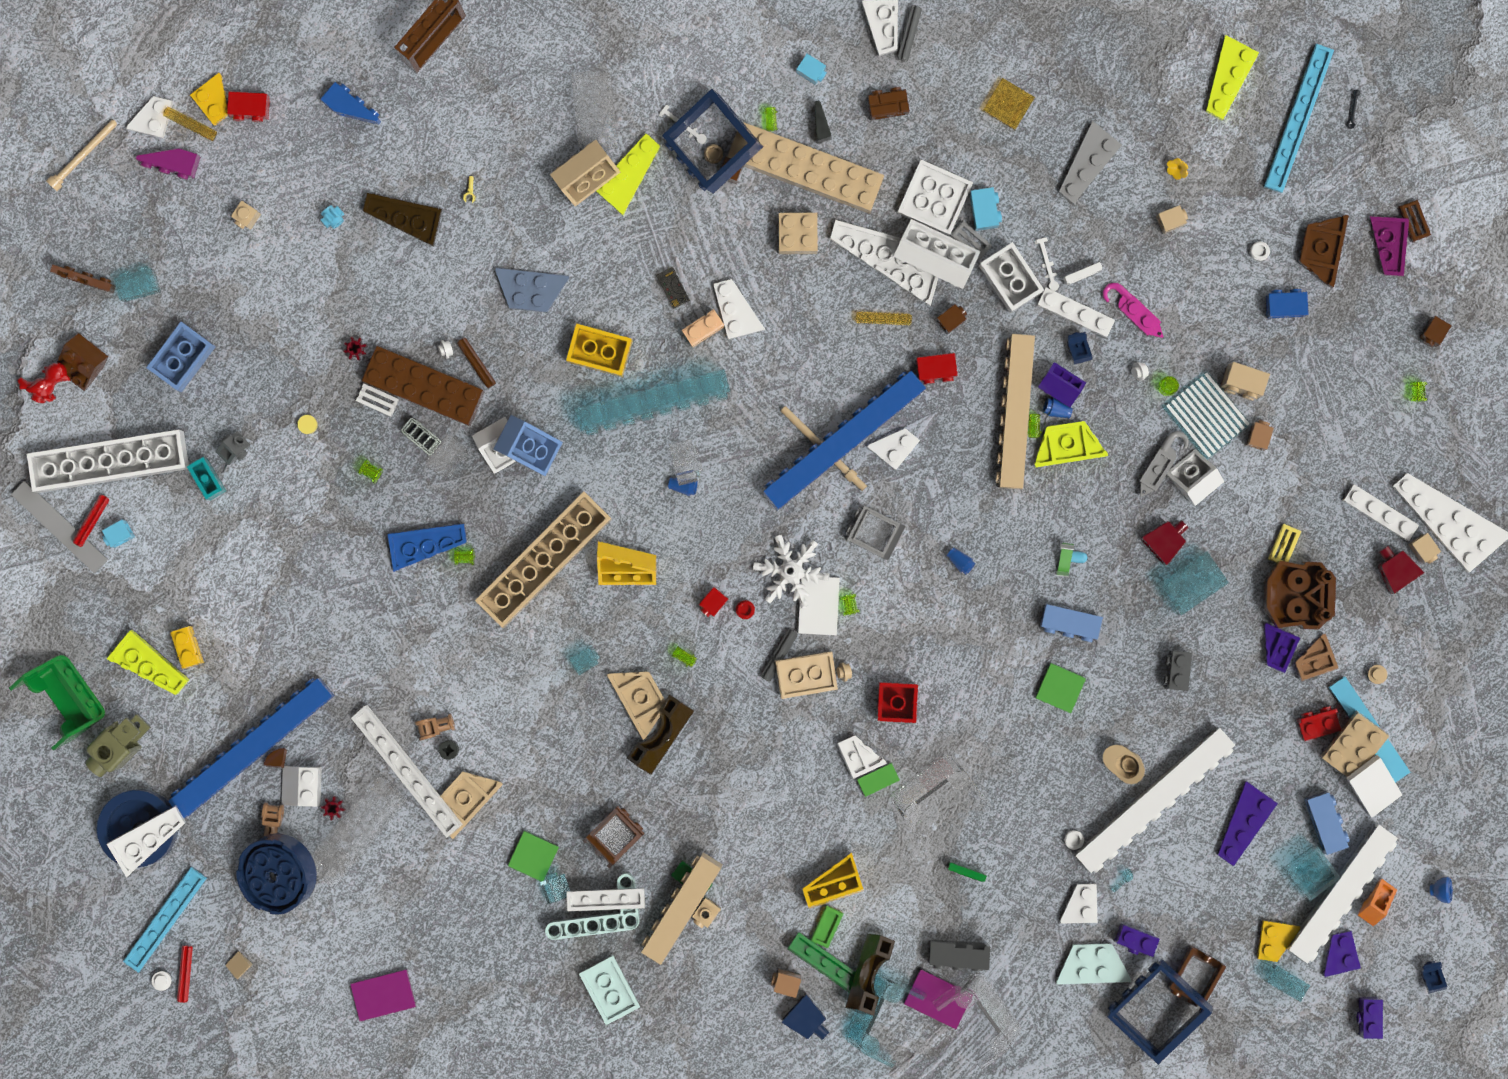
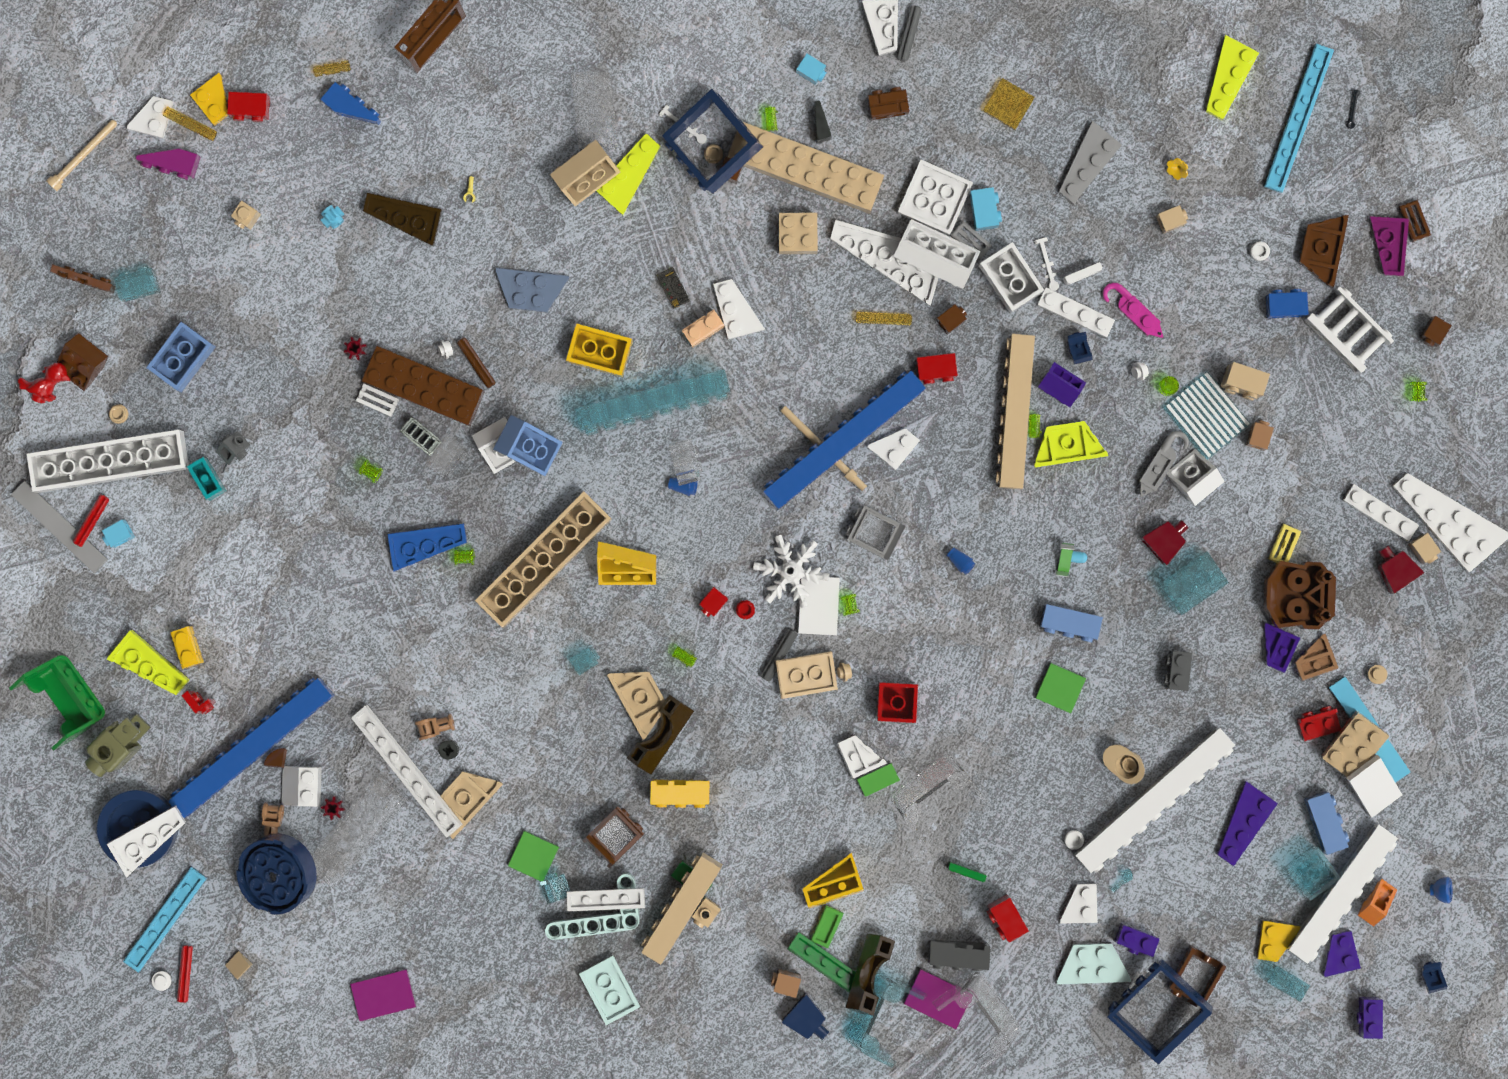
(118, 414): none -> tan plate
(195, 701): none -> red bracket
(307, 424): light yellow tile -> none
(331, 68): none -> clear yellow axle
(680, 793): none -> yellow wedge
(1007, 918): none -> red brick
(1056, 409): blue cone -> none
(1343, 349): none -> white fence

